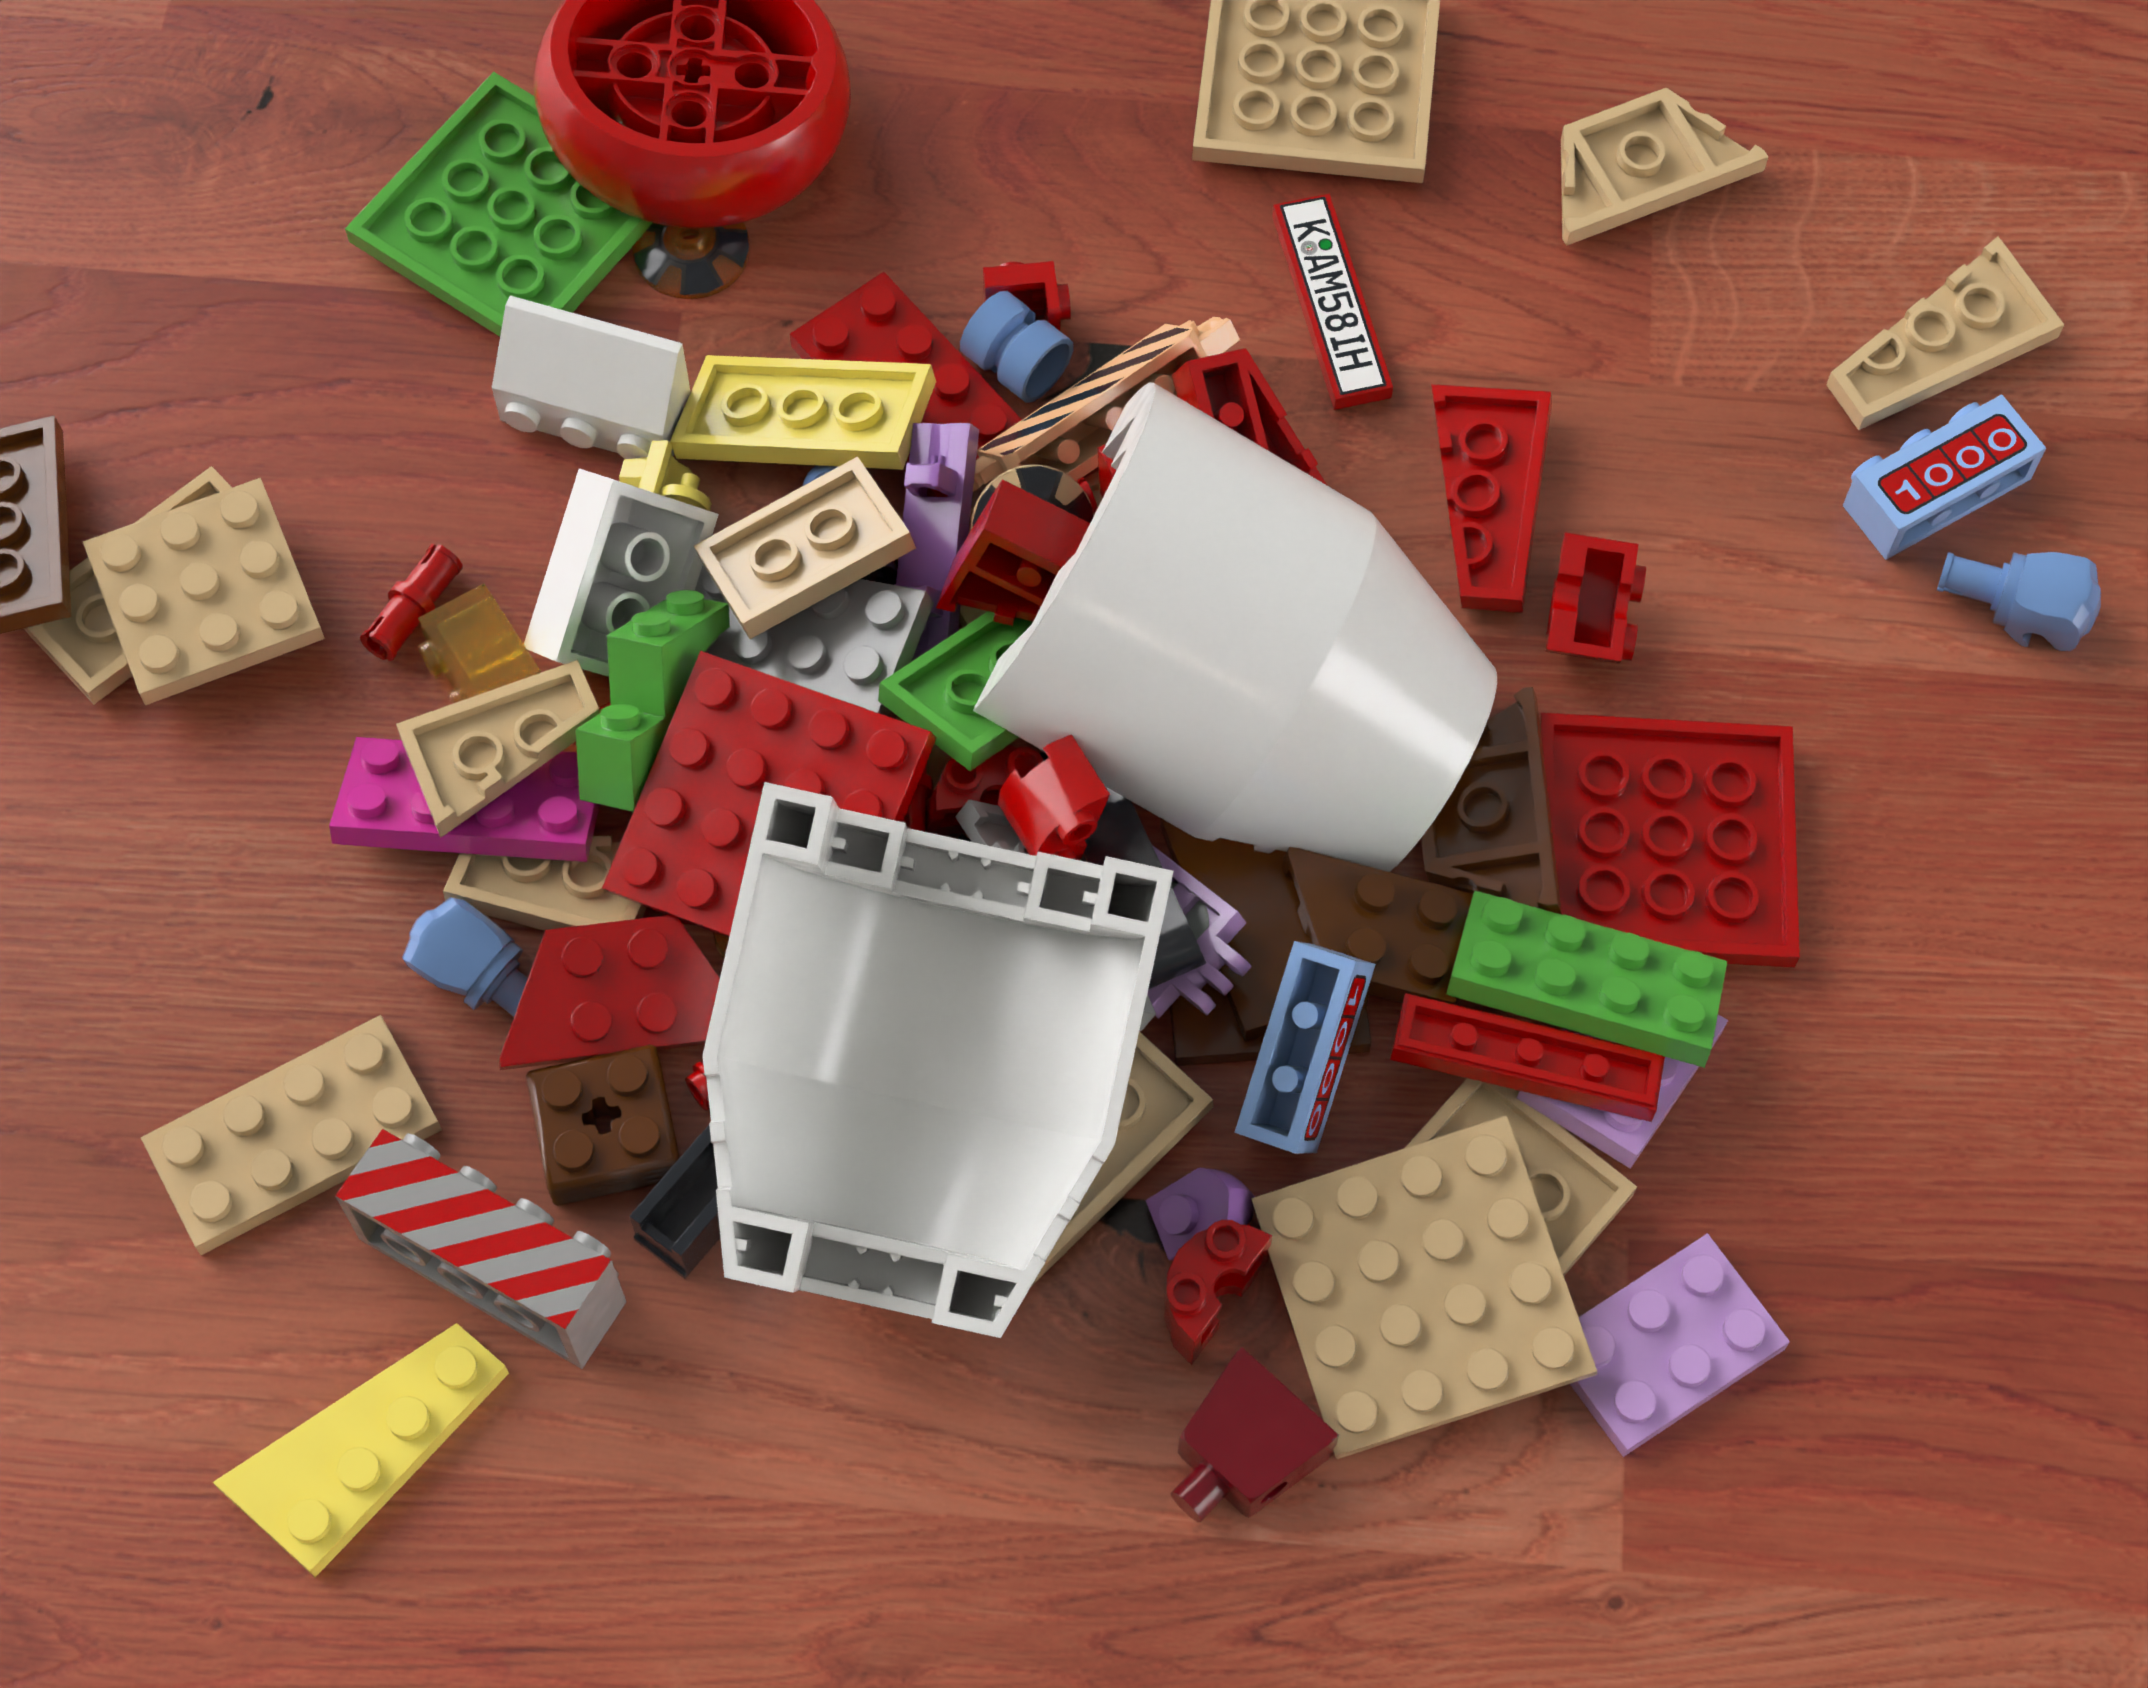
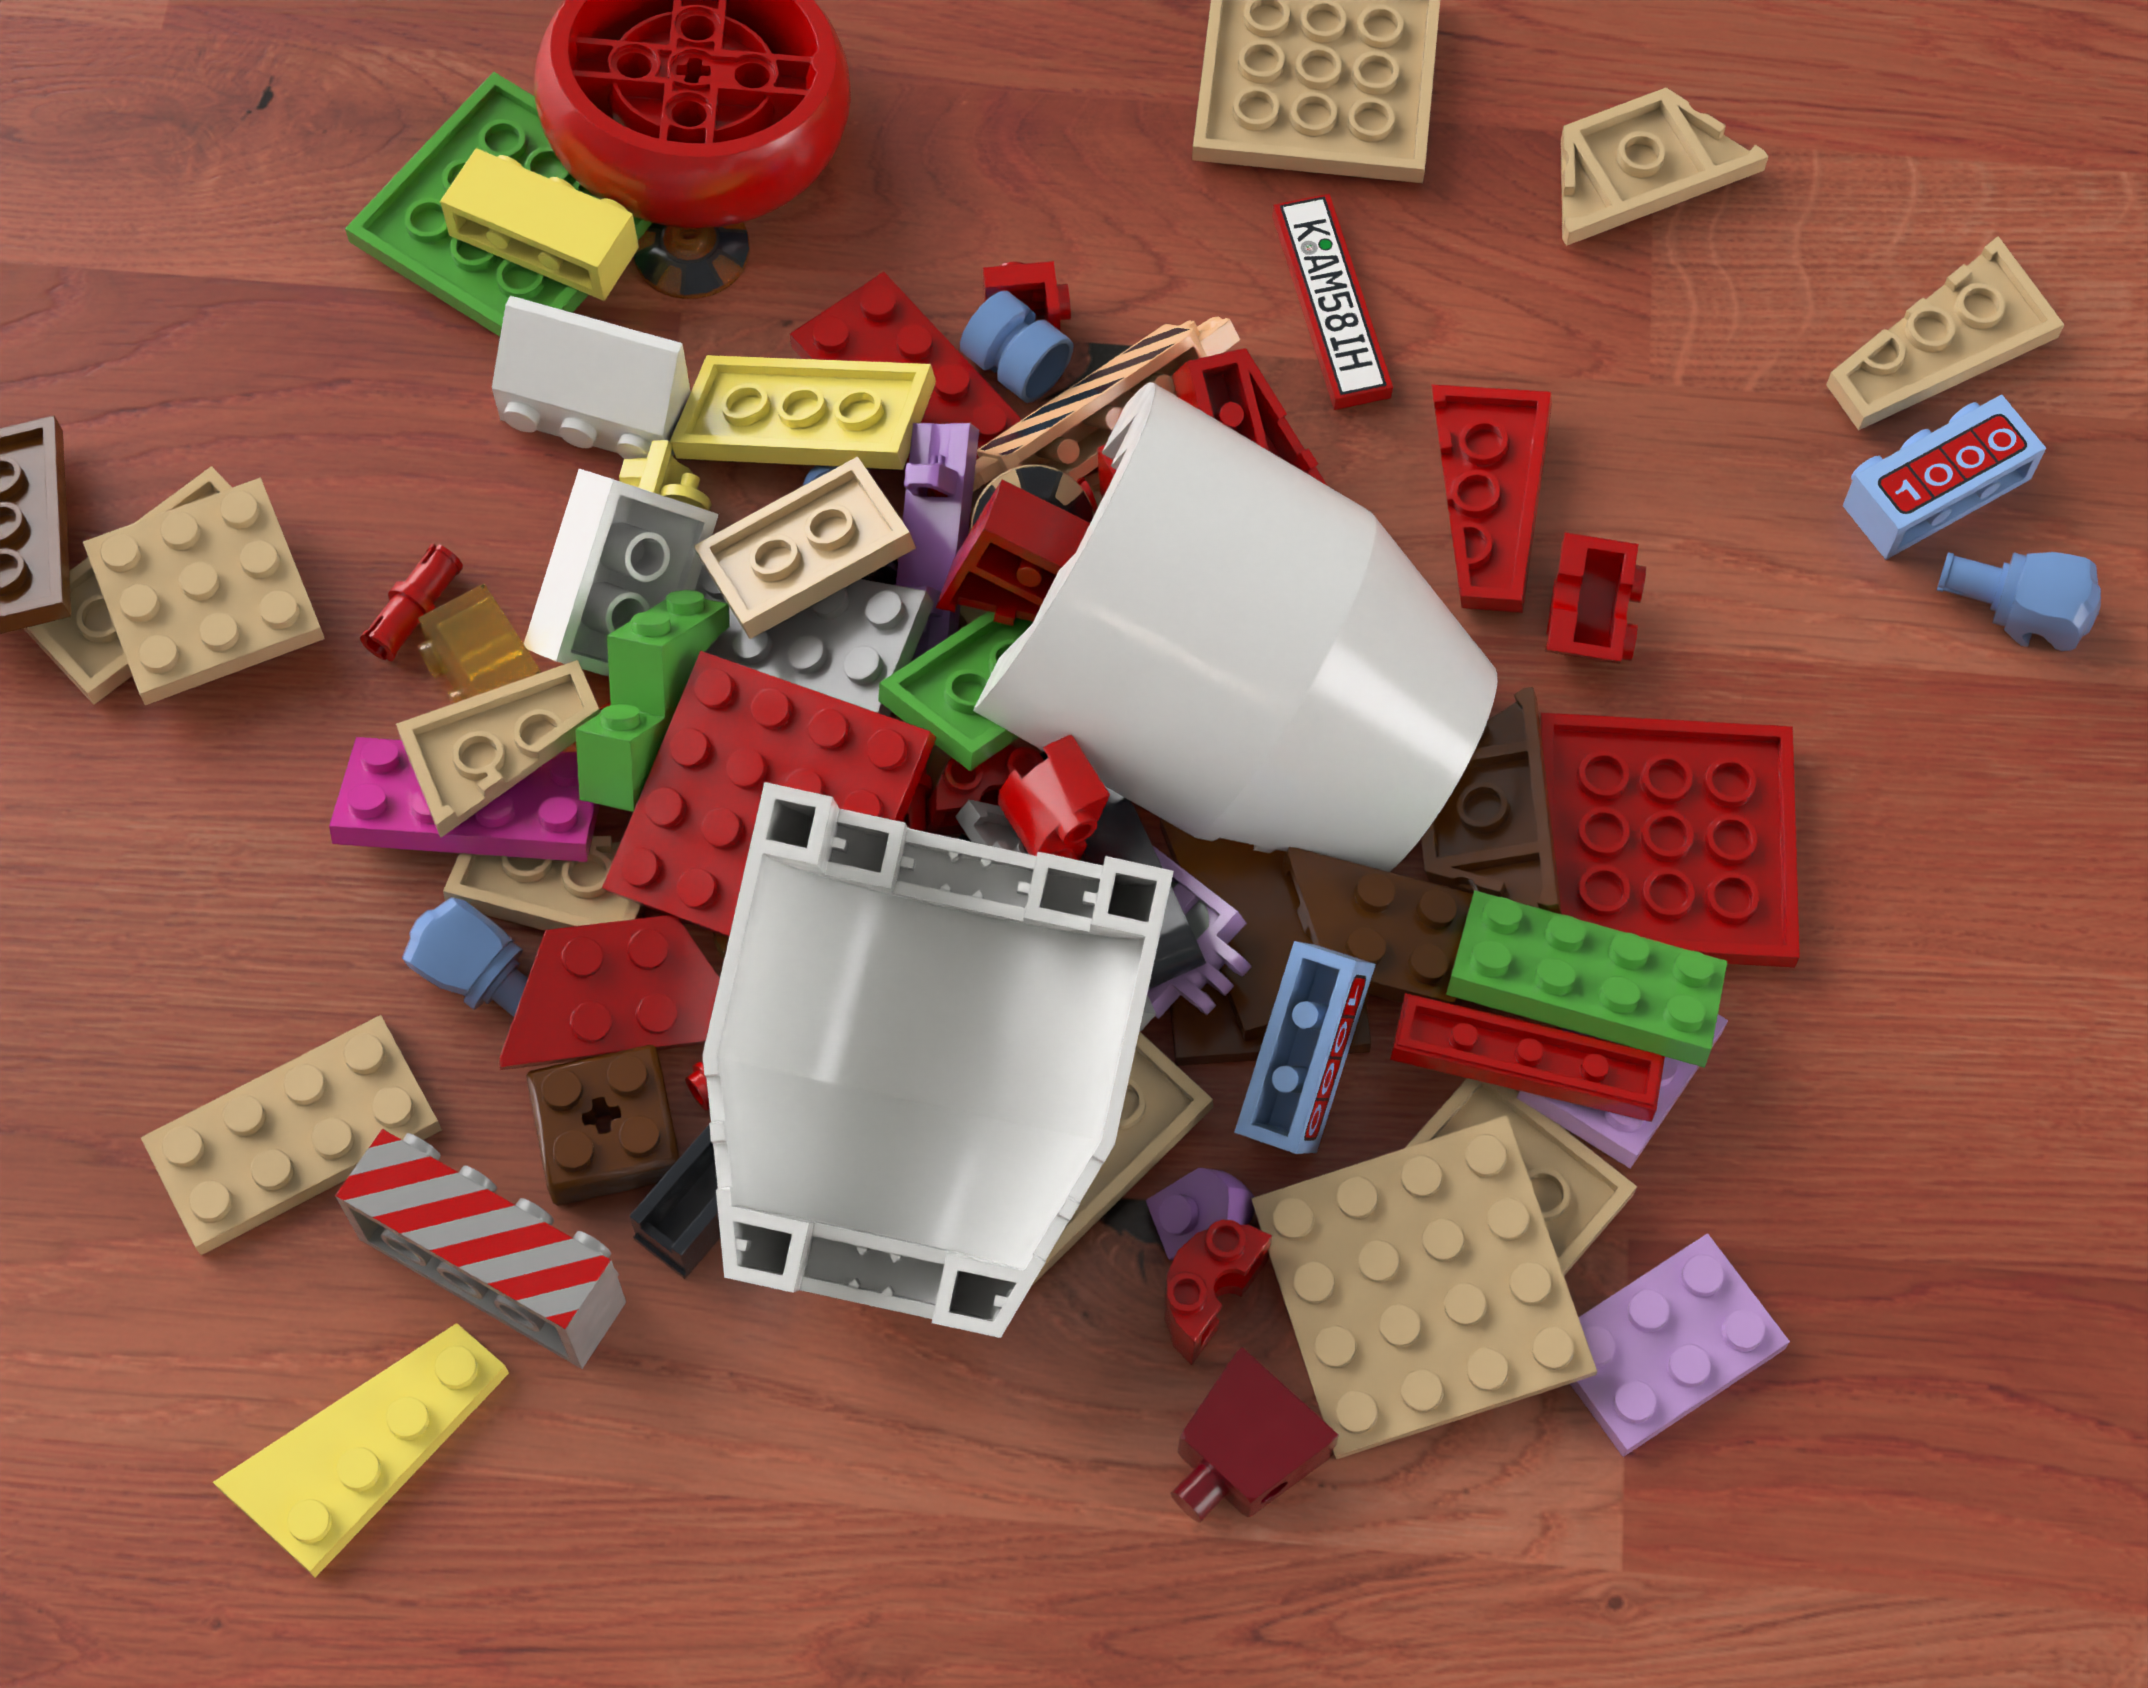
(540, 223): none -> light yellow brick

